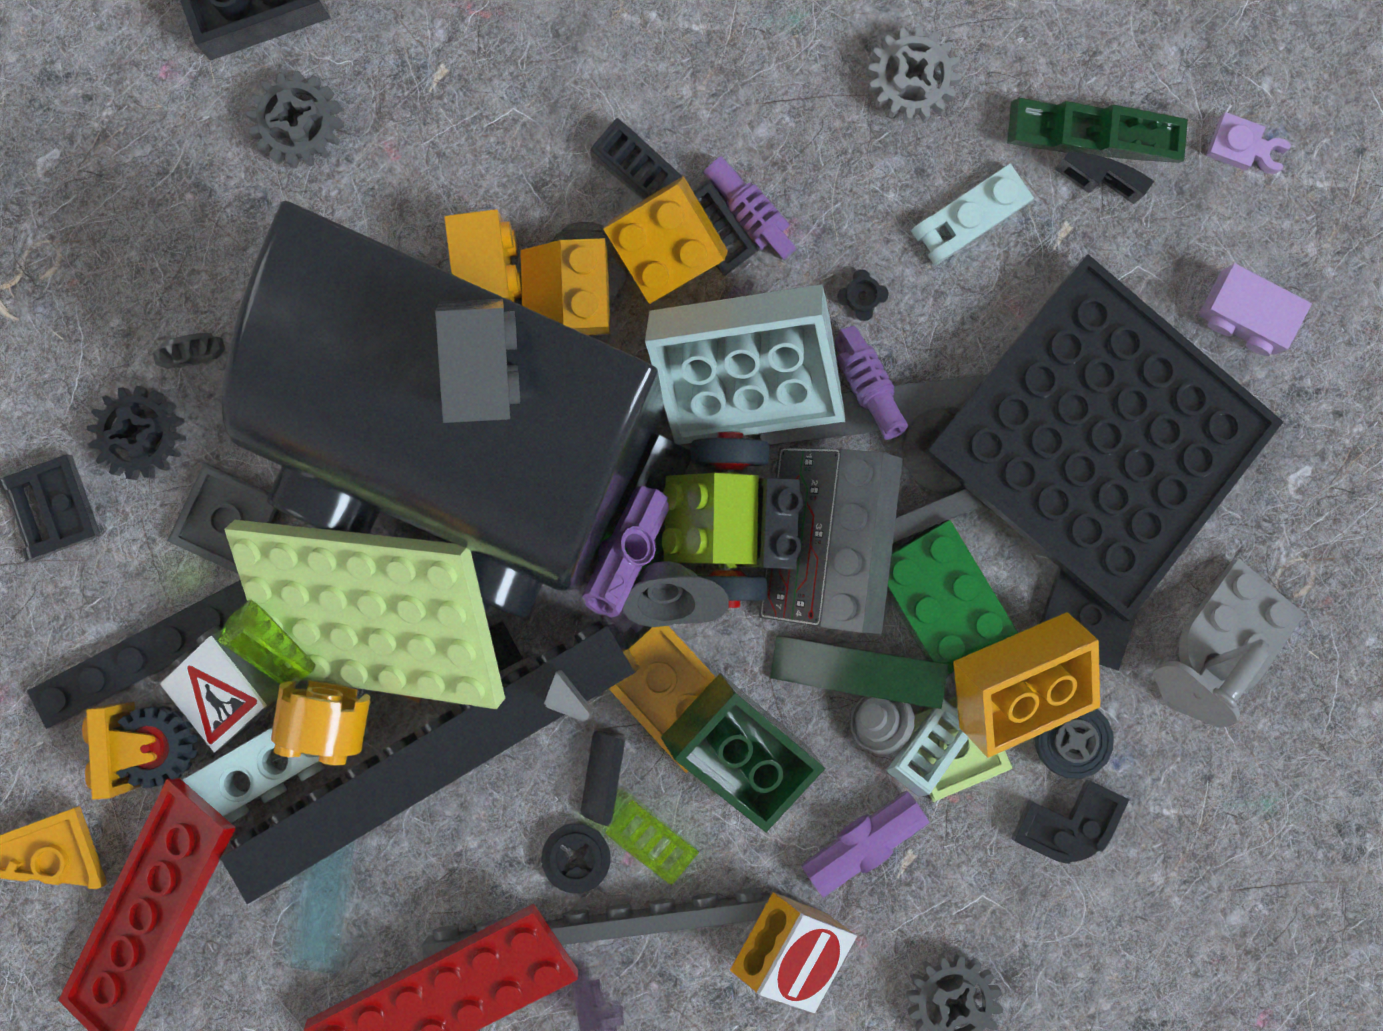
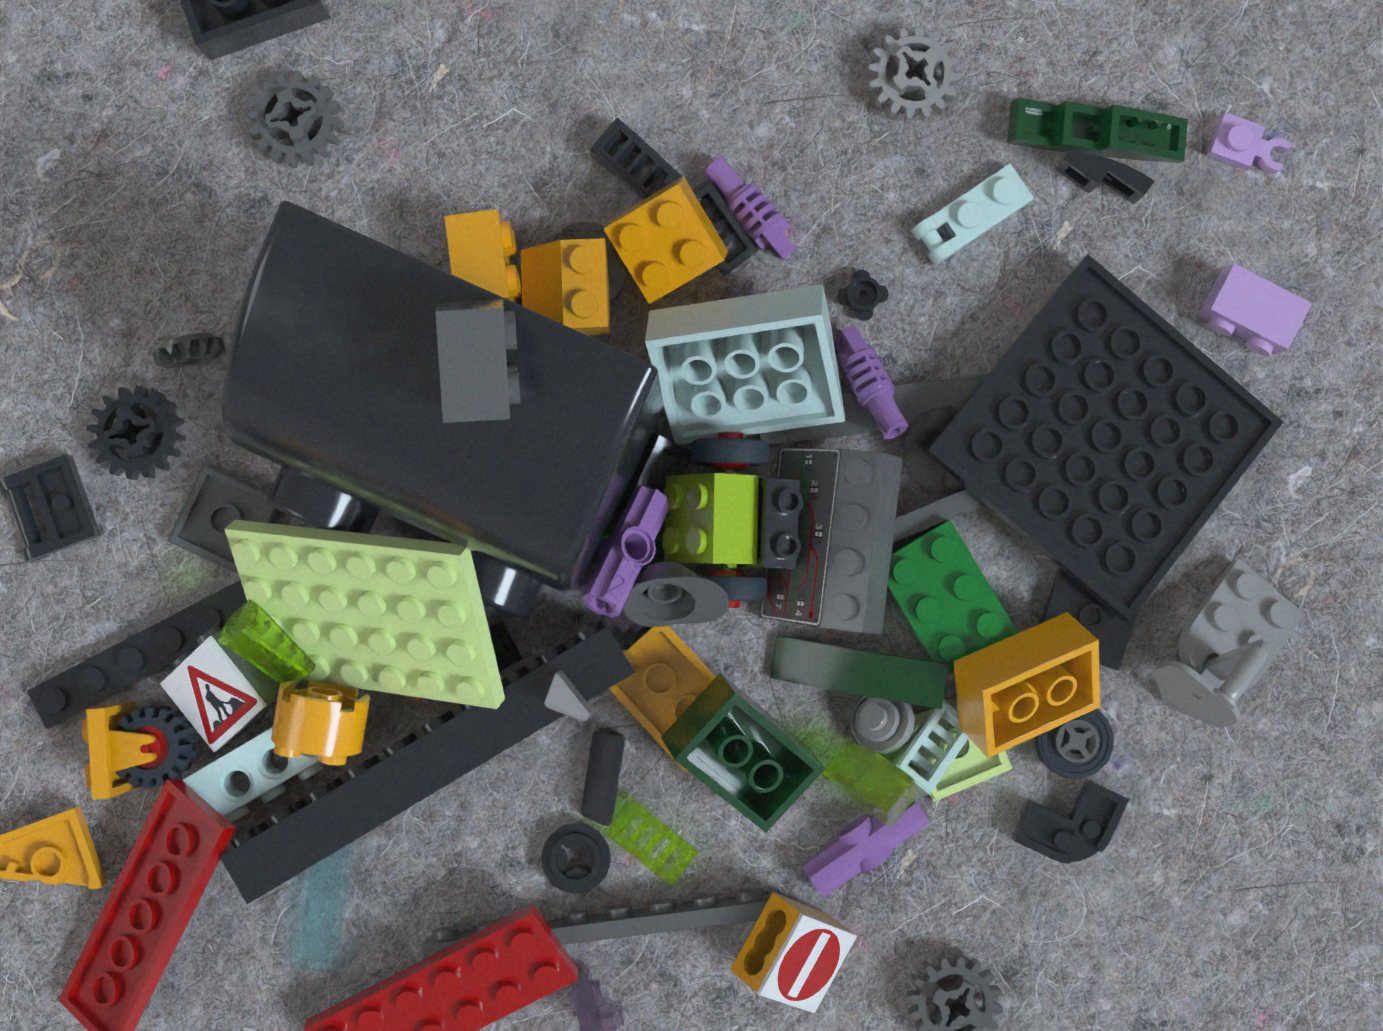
(872, 782): none -> clear neon green slope

